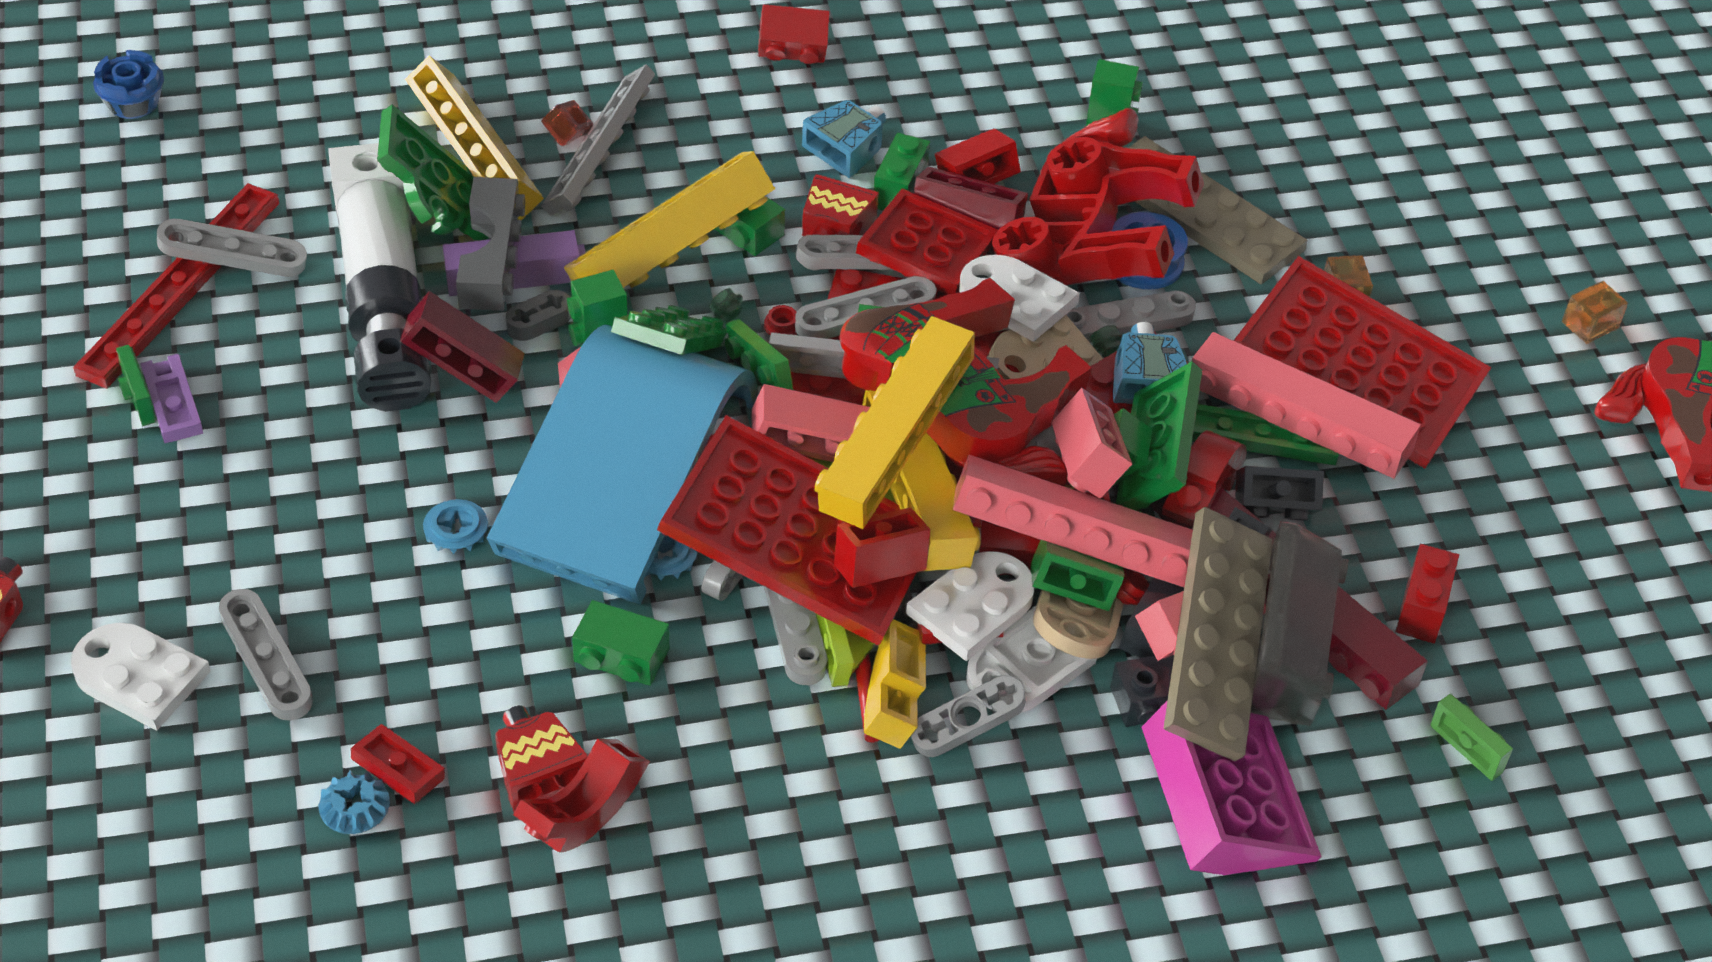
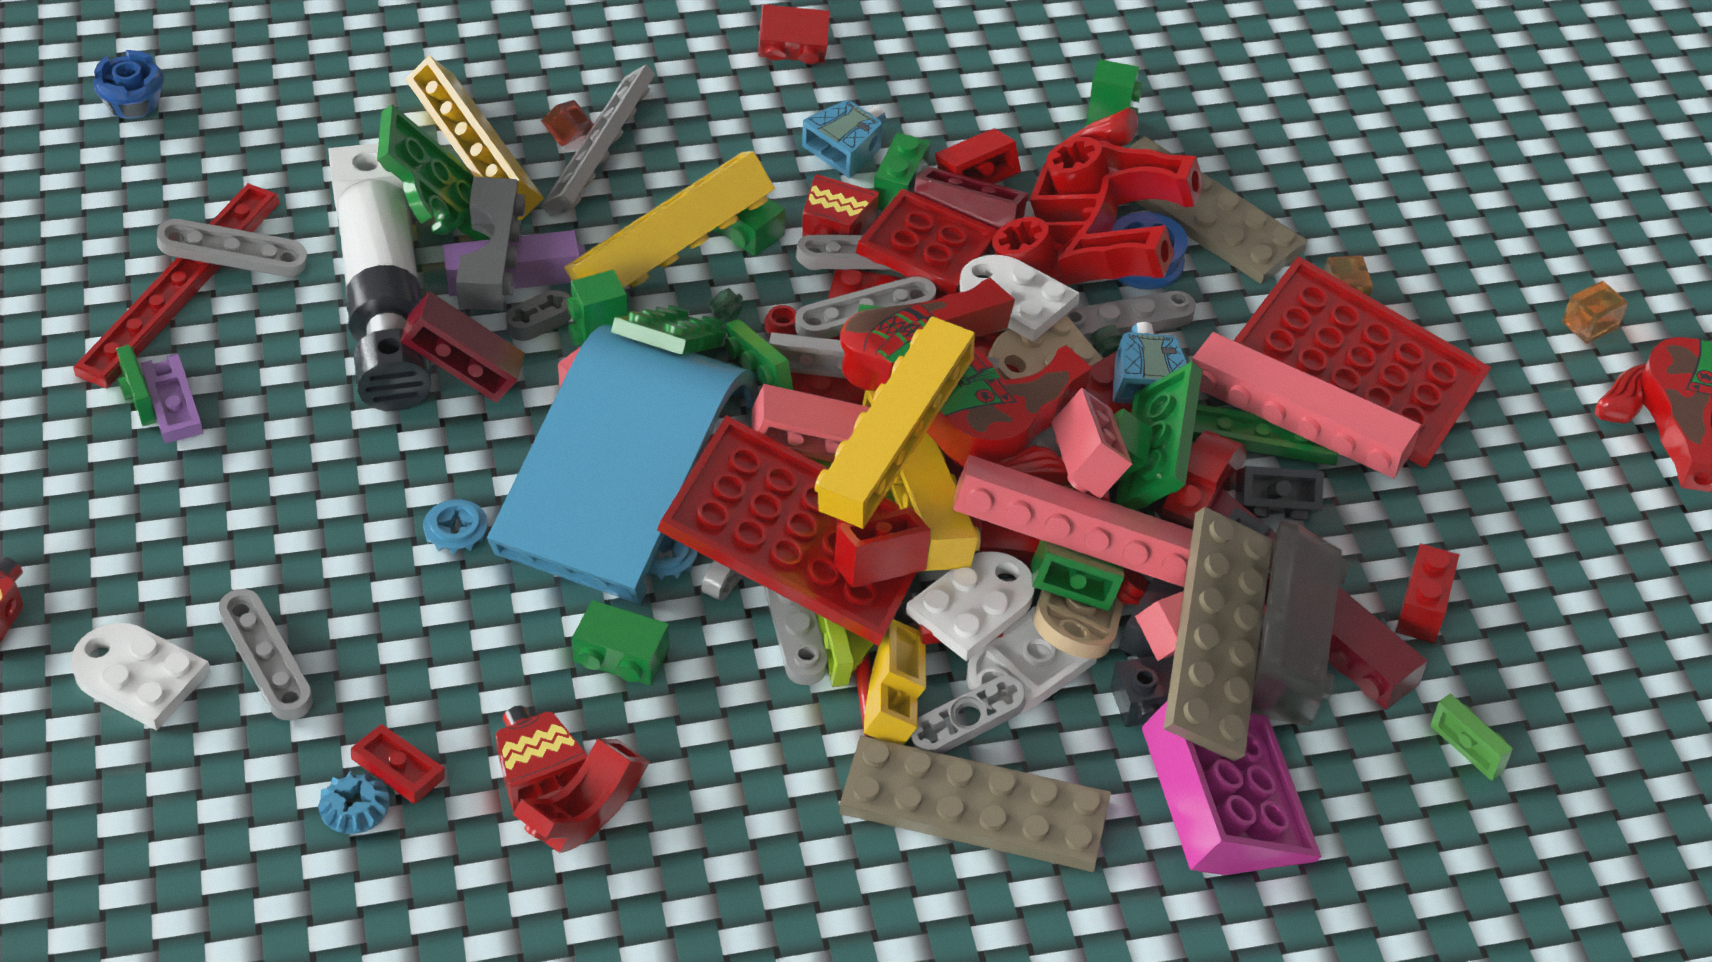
(975, 803): none -> dark tan plate

